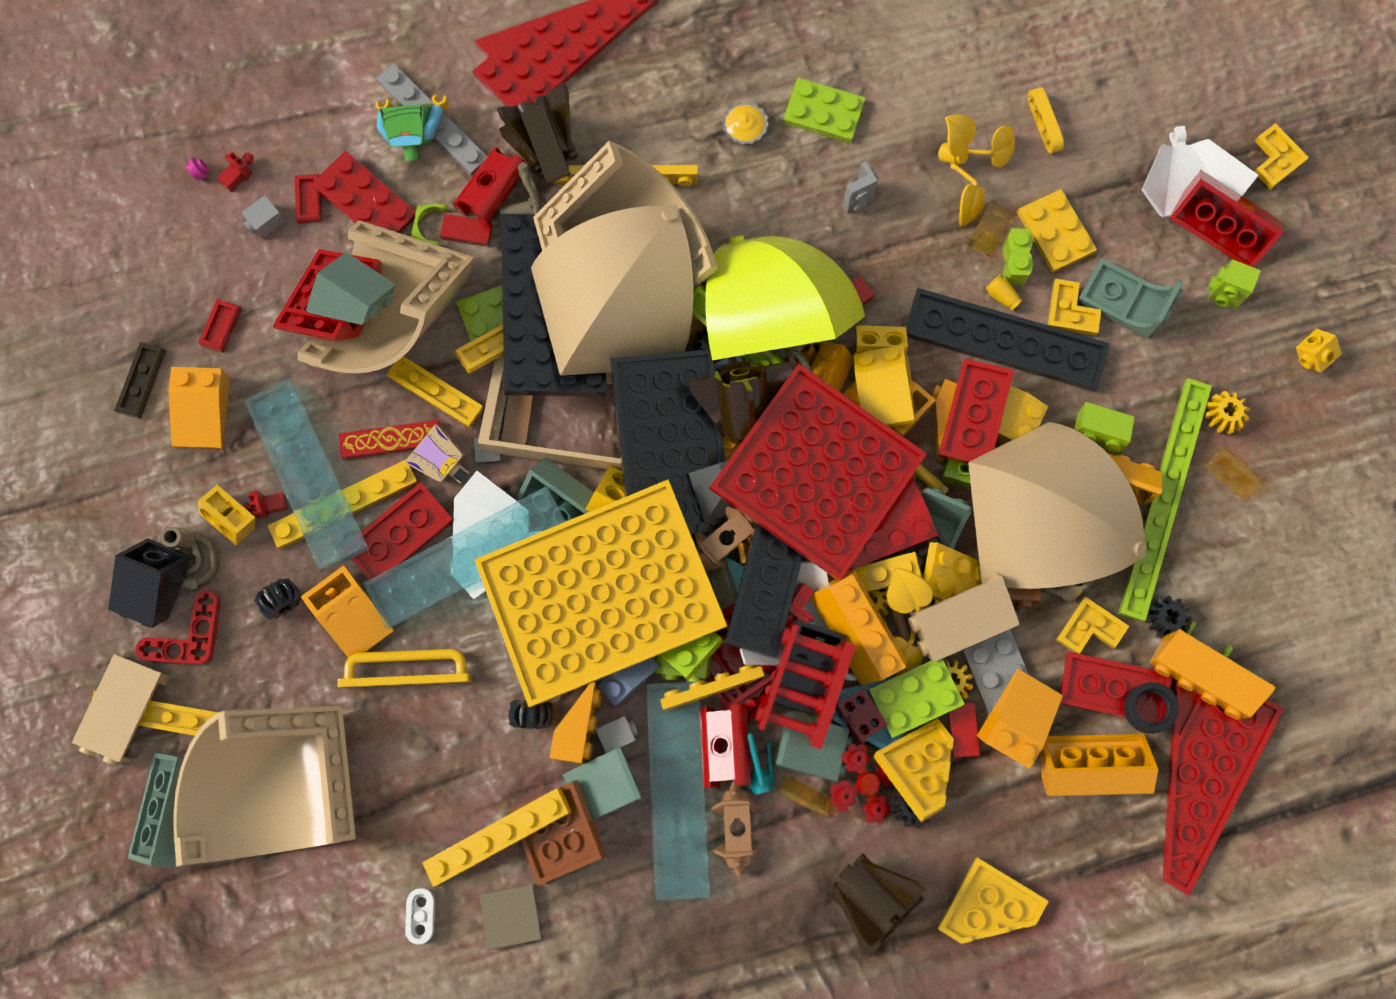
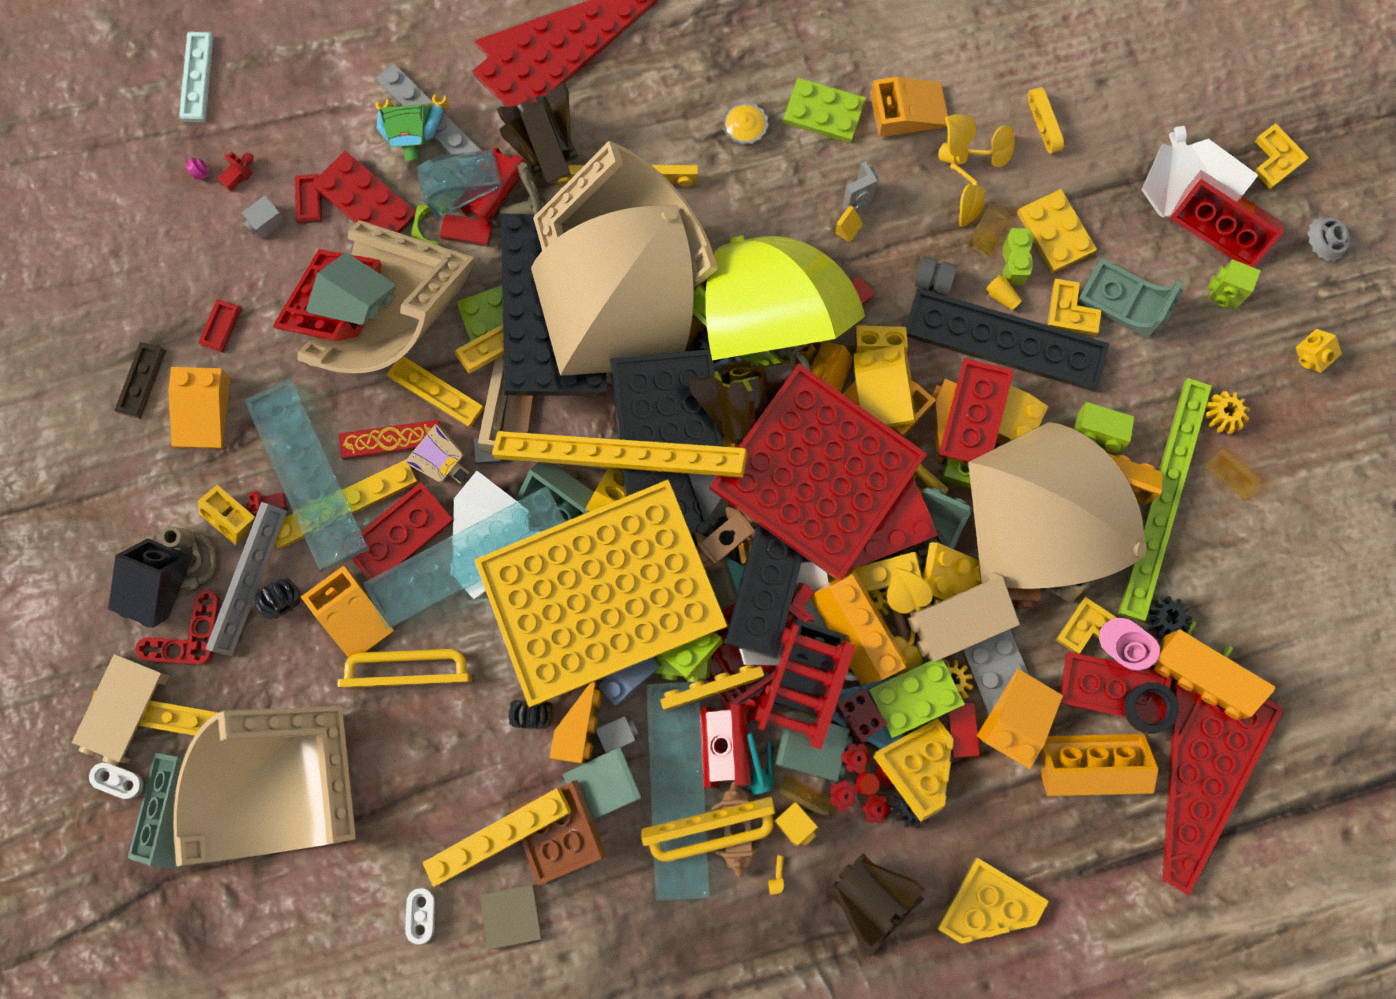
(117, 781): none -> white plate
(196, 77): none -> light aqua tile
(246, 579): none -> light grey plate
(457, 179): none -> clear light blue slope
(621, 453): none -> yellow plate
(760, 808): none -> yellow piece
(777, 885): none -> yellow hand
(796, 825): none -> yellow brick
(848, 224): none -> yellow slope
(907, 105): none -> light orange slope
(935, 275): none -> dark grey wheel
(1129, 644): none -> bright pink piece
(1328, 238): none -> light grey piece

